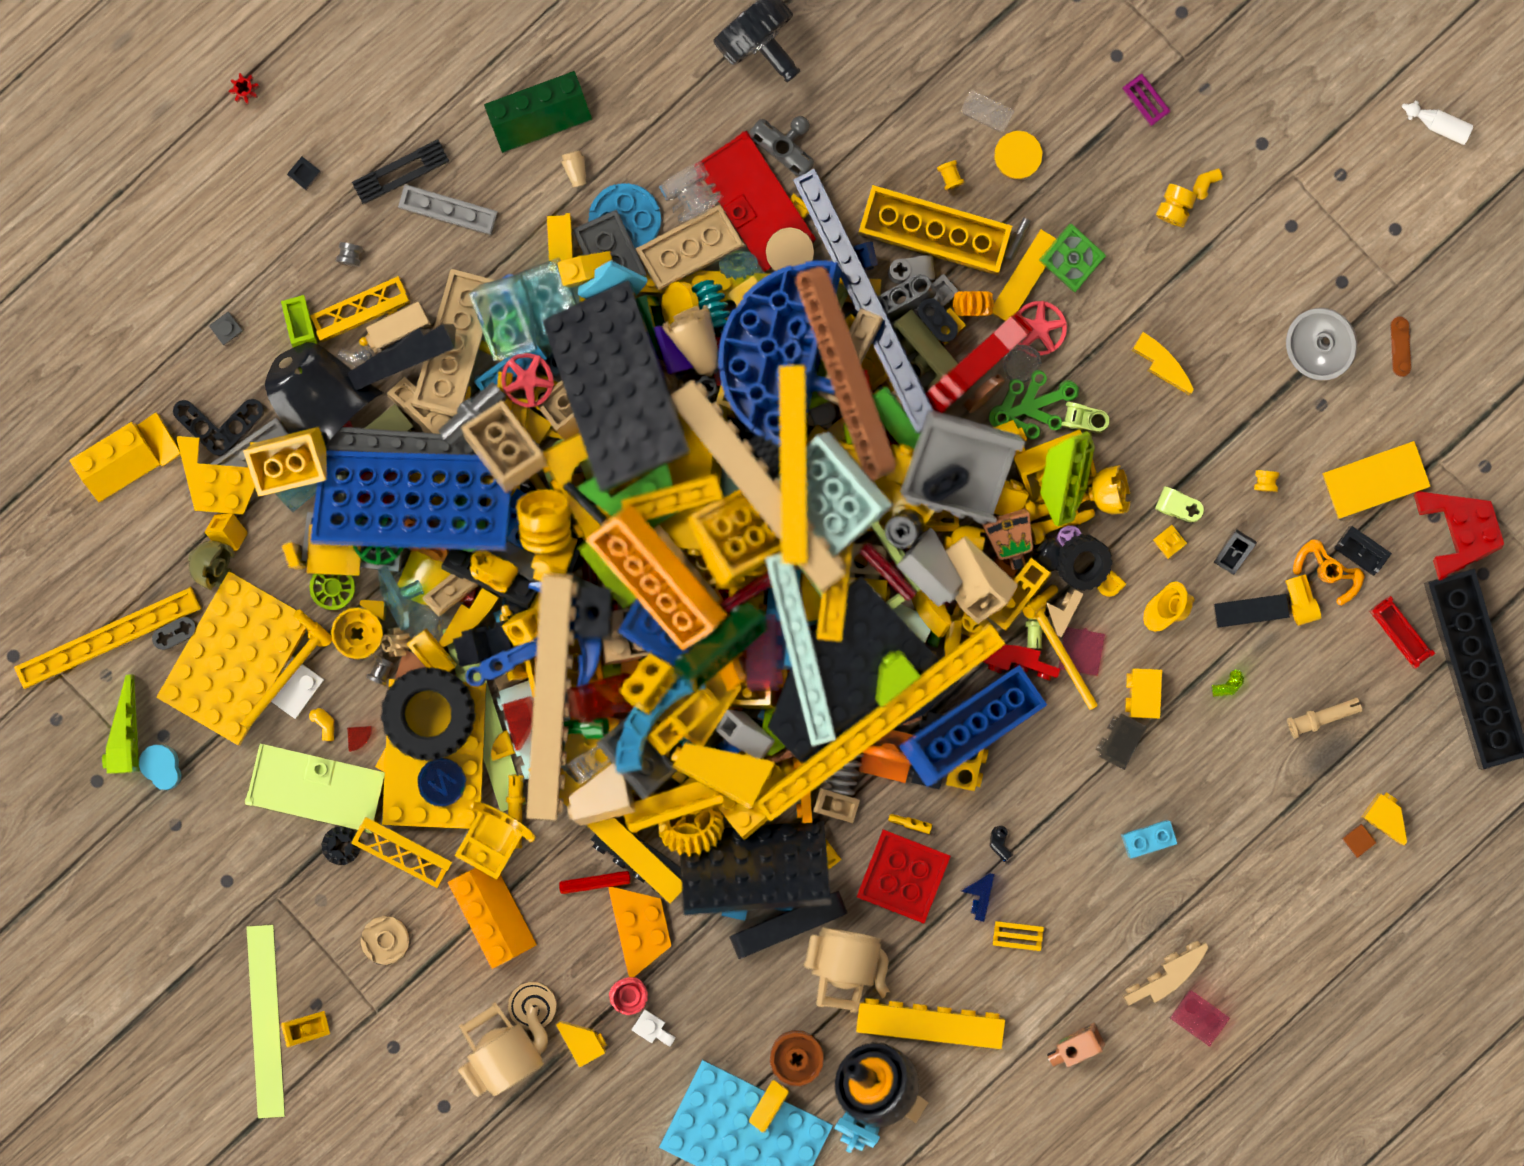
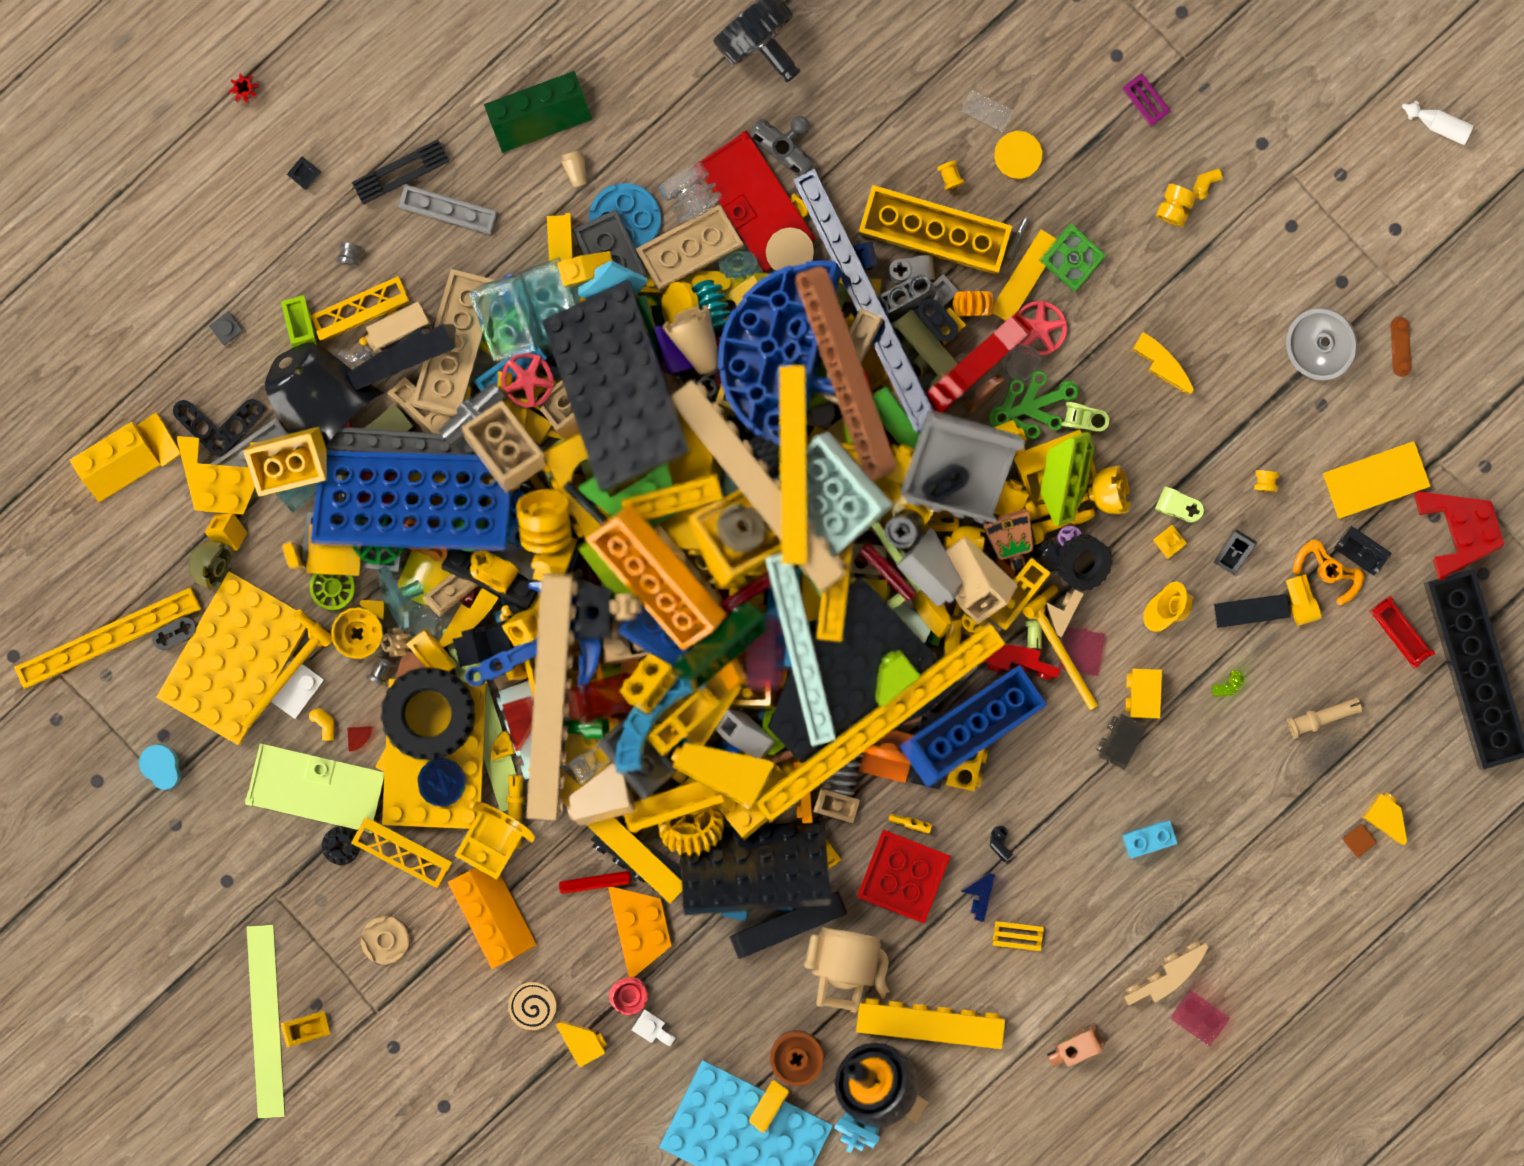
(122, 744): lime wedge -> none
(503, 1053): tan piece -> none
(625, 606): none -> tan gear
(732, 536): none -> dark tan tile
(1111, 585): yellow tile -> none

